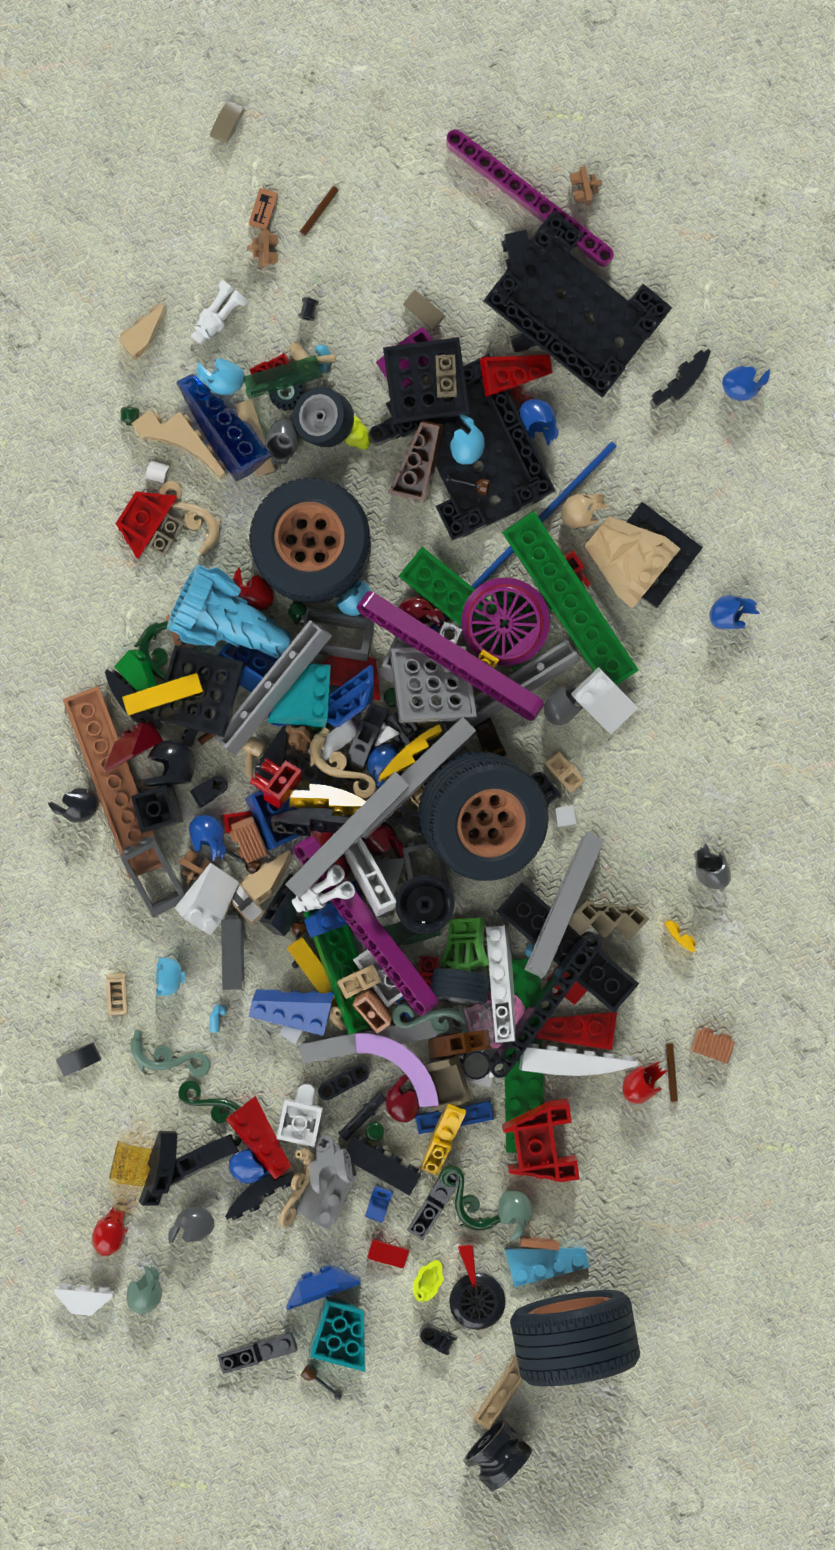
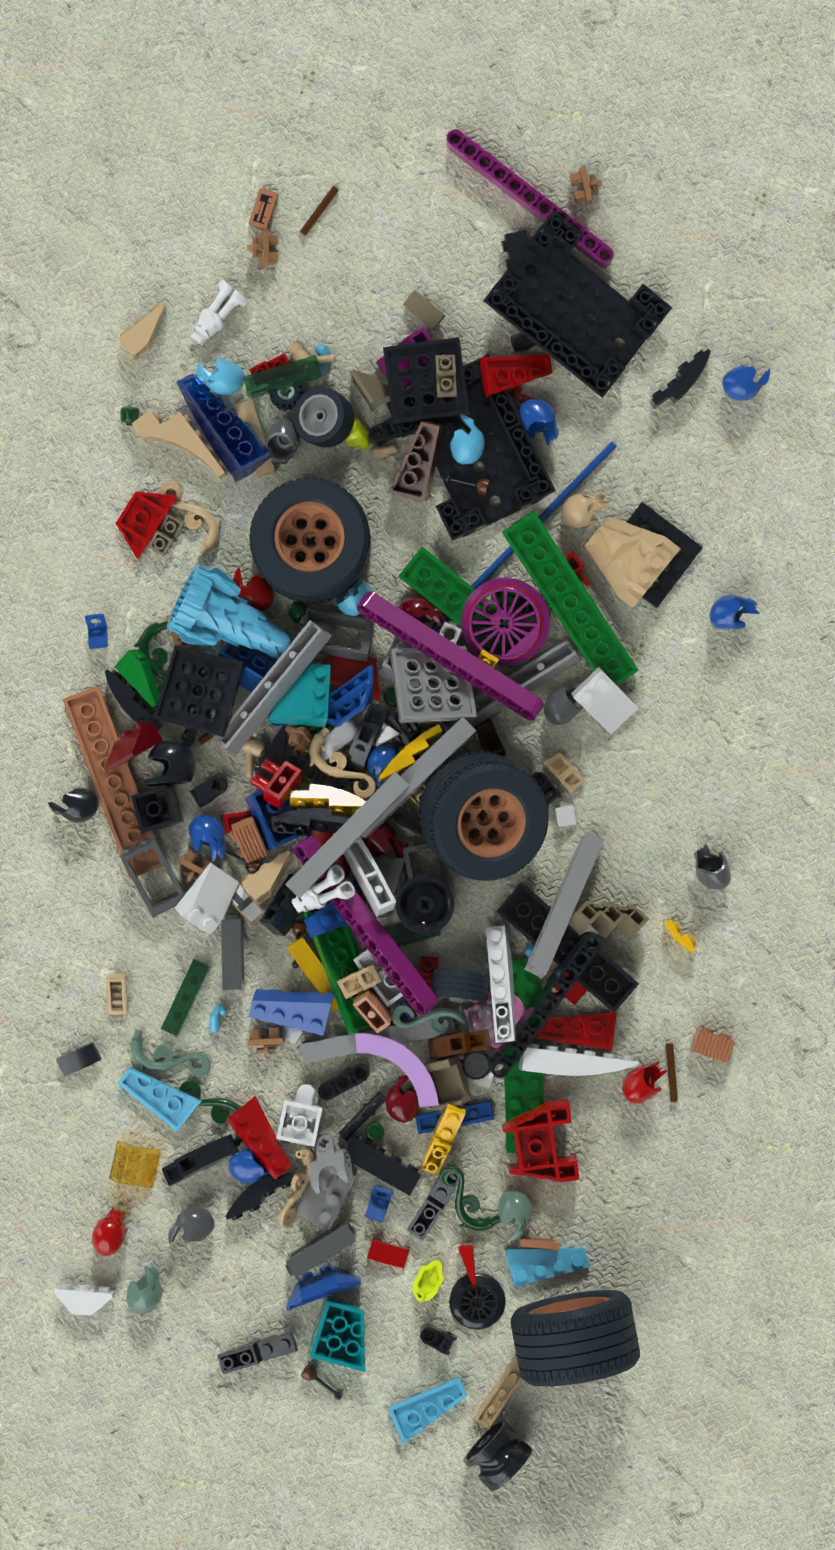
(97, 631): none -> blue bracket
(157, 471): white slope -> none
(161, 1168): black slope -> none
(162, 694): yellow slope -> none
(162, 1099): none -> medium azure wing
(168, 976): medium azure cylinder -> none
(186, 997): none -> clear green panel
(226, 121): dark tan slope -> none
(274, 1038): none -> medium nougat hips
(308, 309): black bush -> none
(320, 1248): none -> dark grey window
(335, 1018): tan arm -> none
(371, 388): none -> dark tan slope
(384, 451): none -> tan pin
(421, 1409): none -> medium azure wing
(462, 932): bright green plate -> none

